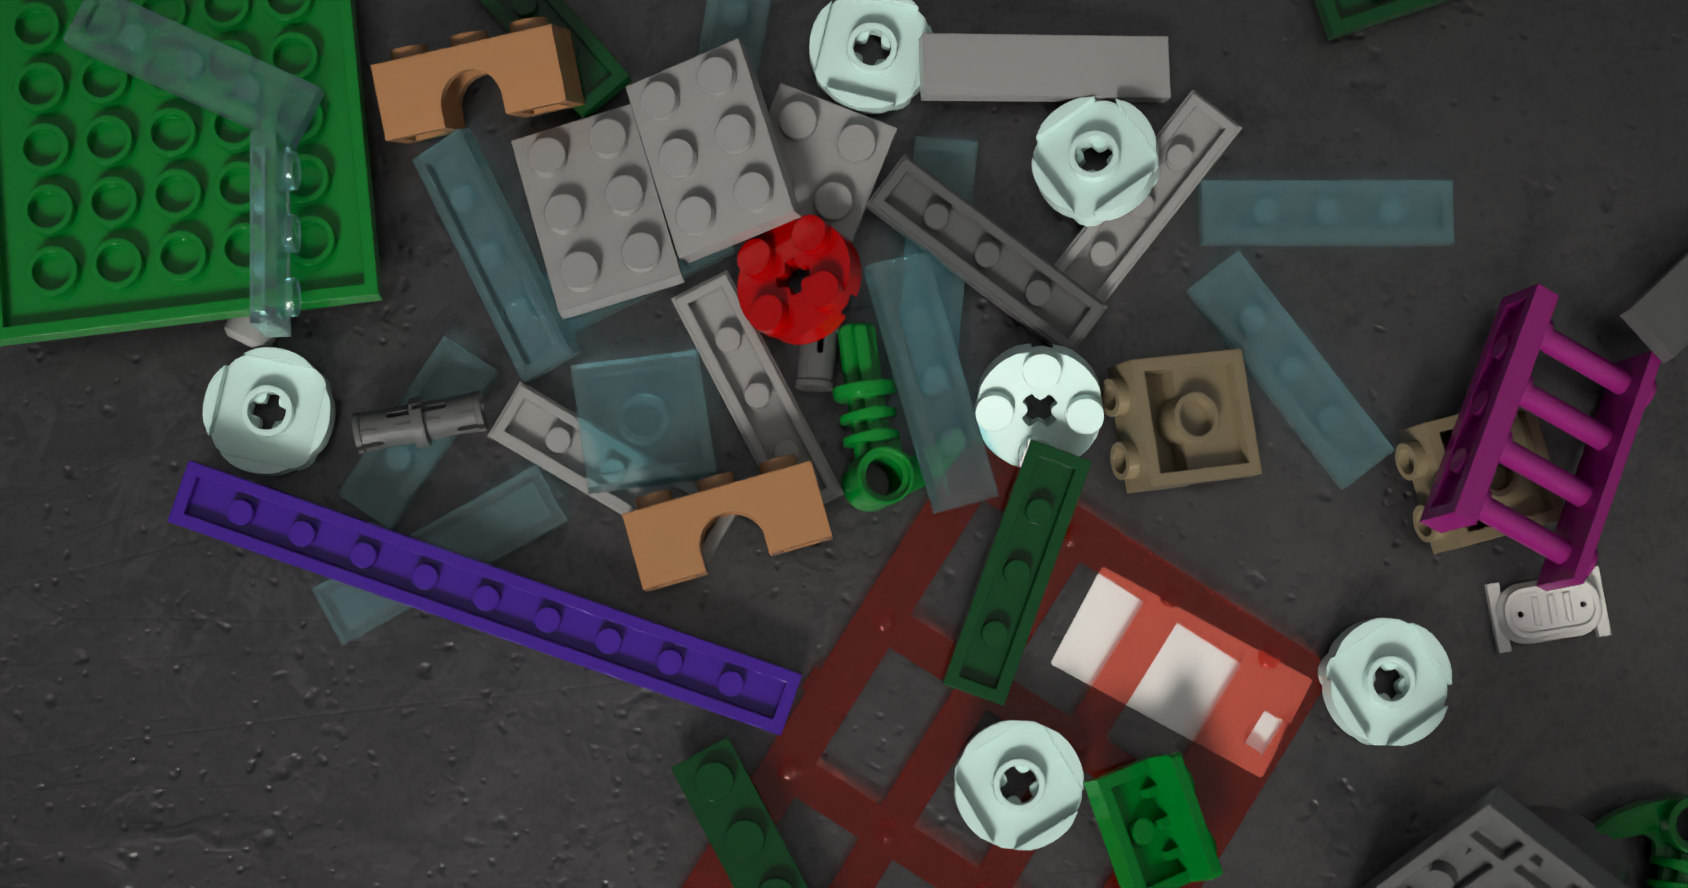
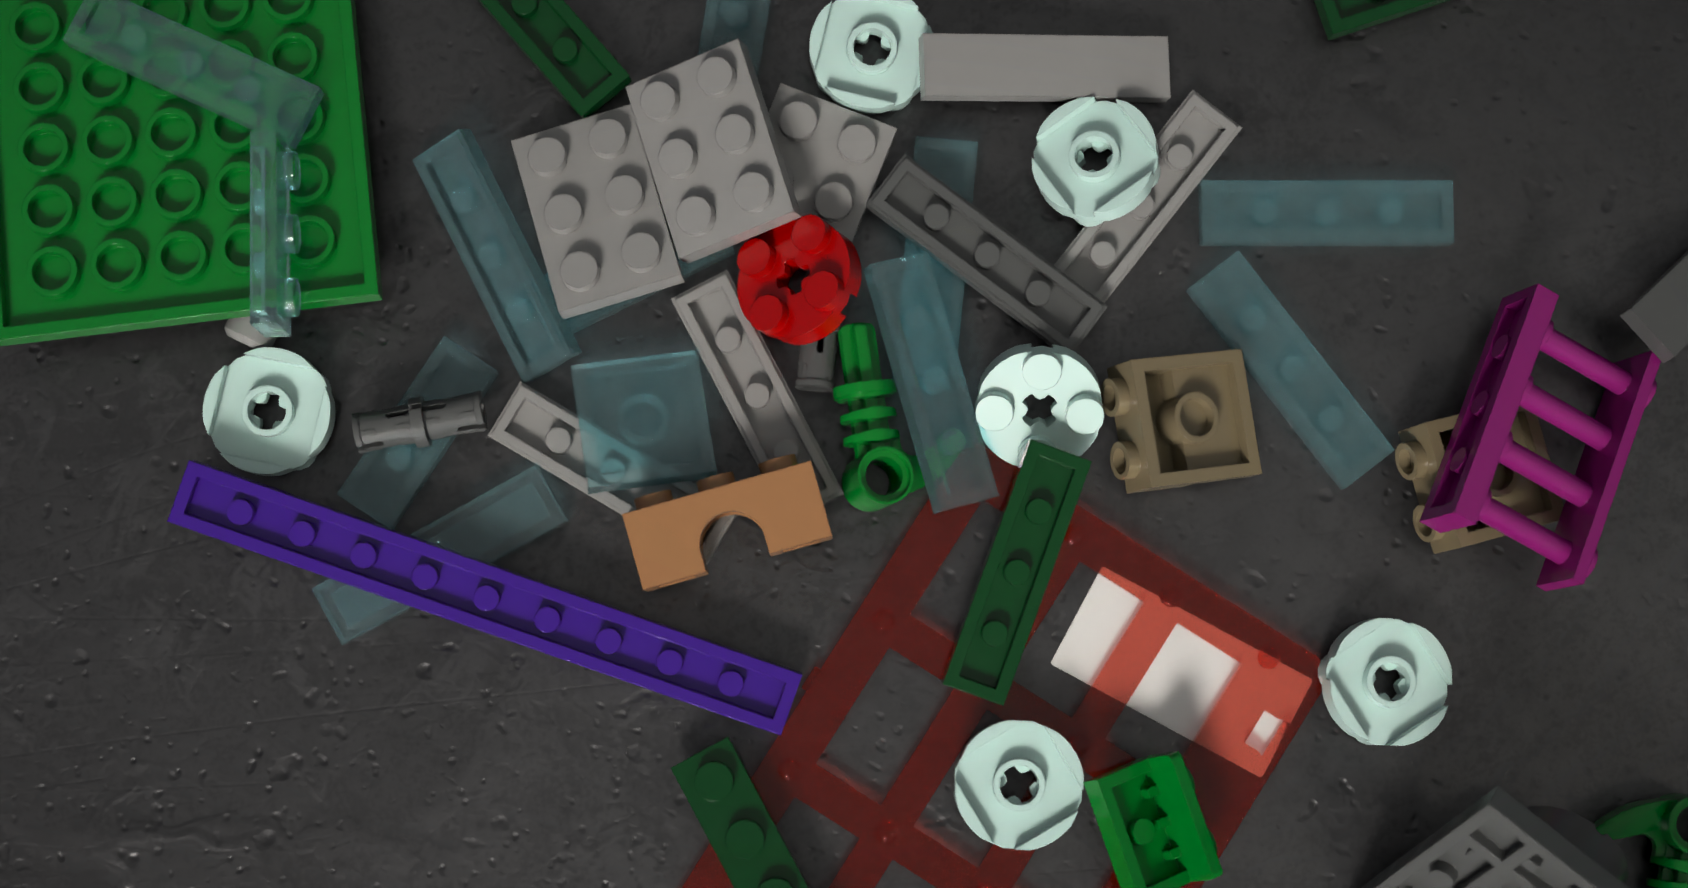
(424, 90): medium nougat arch -> none
(1546, 613): white piece -> none

